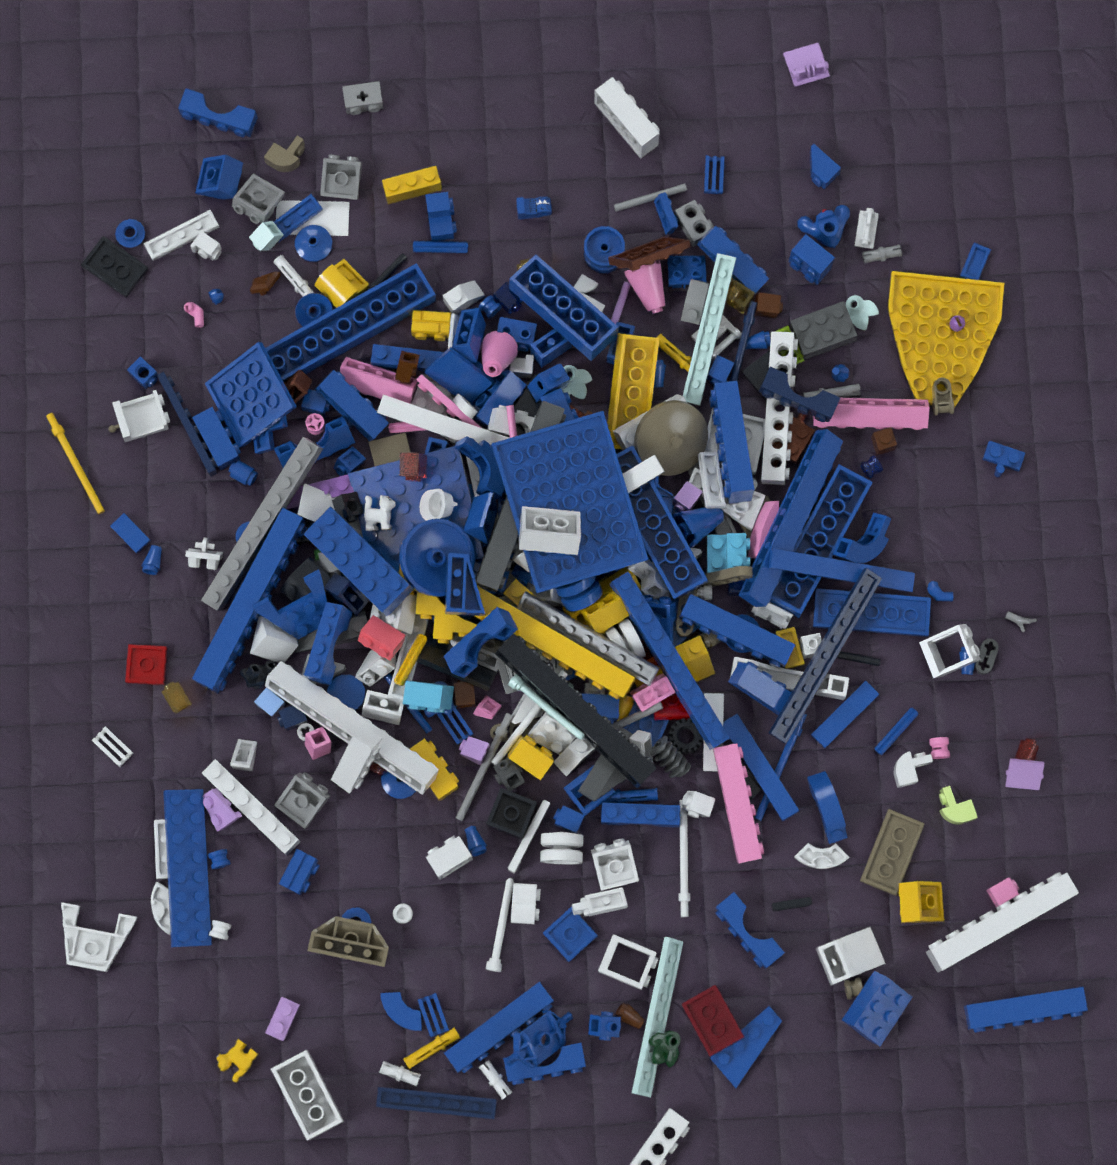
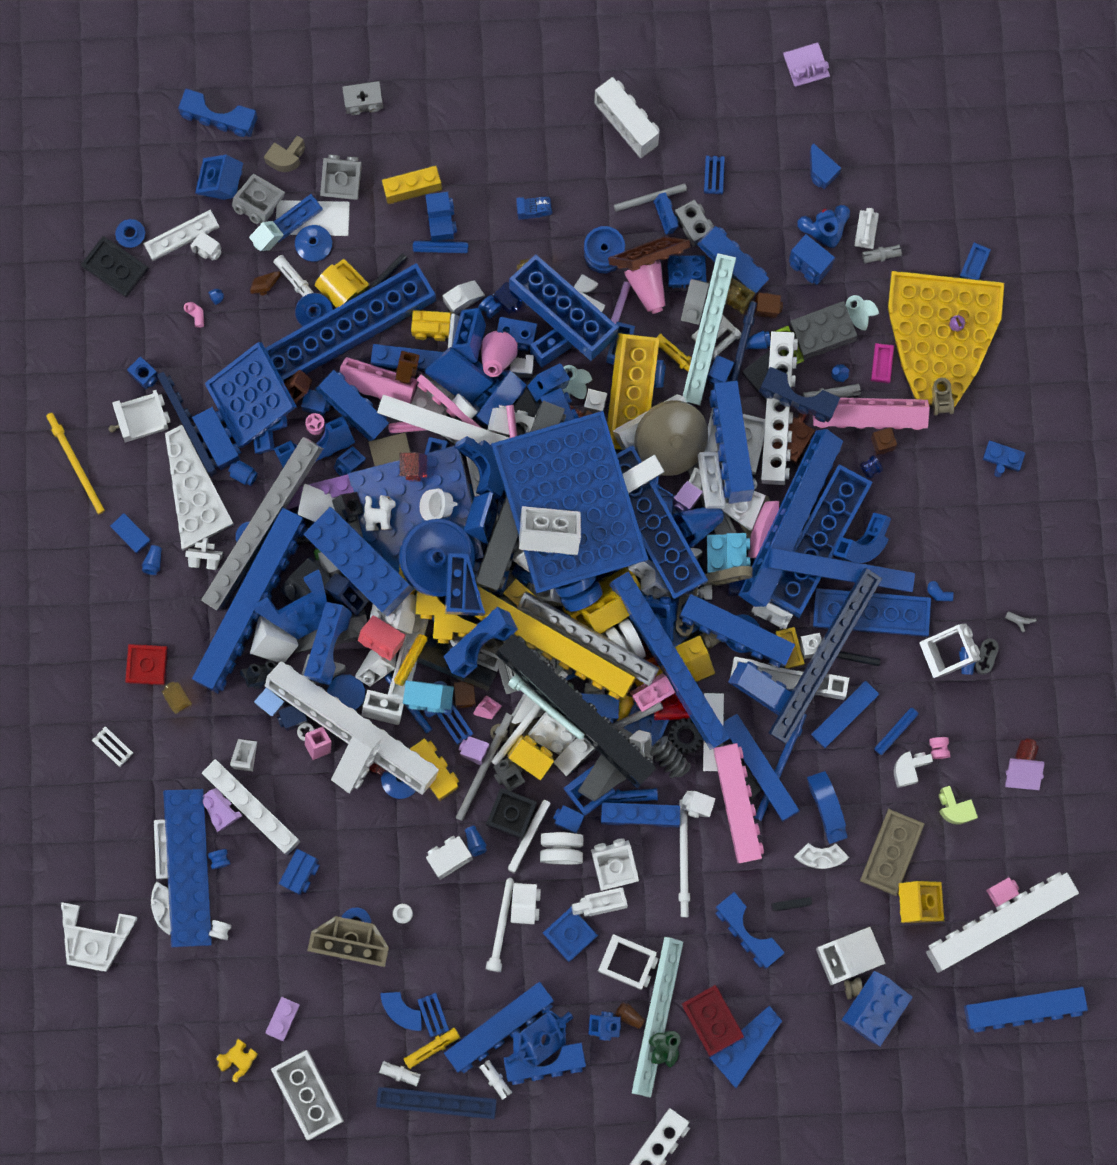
(196, 499): none -> white wing
(302, 799): light grey plate -> none
(595, 401): none -> white brick
(882, 363): none -> dark pink tile

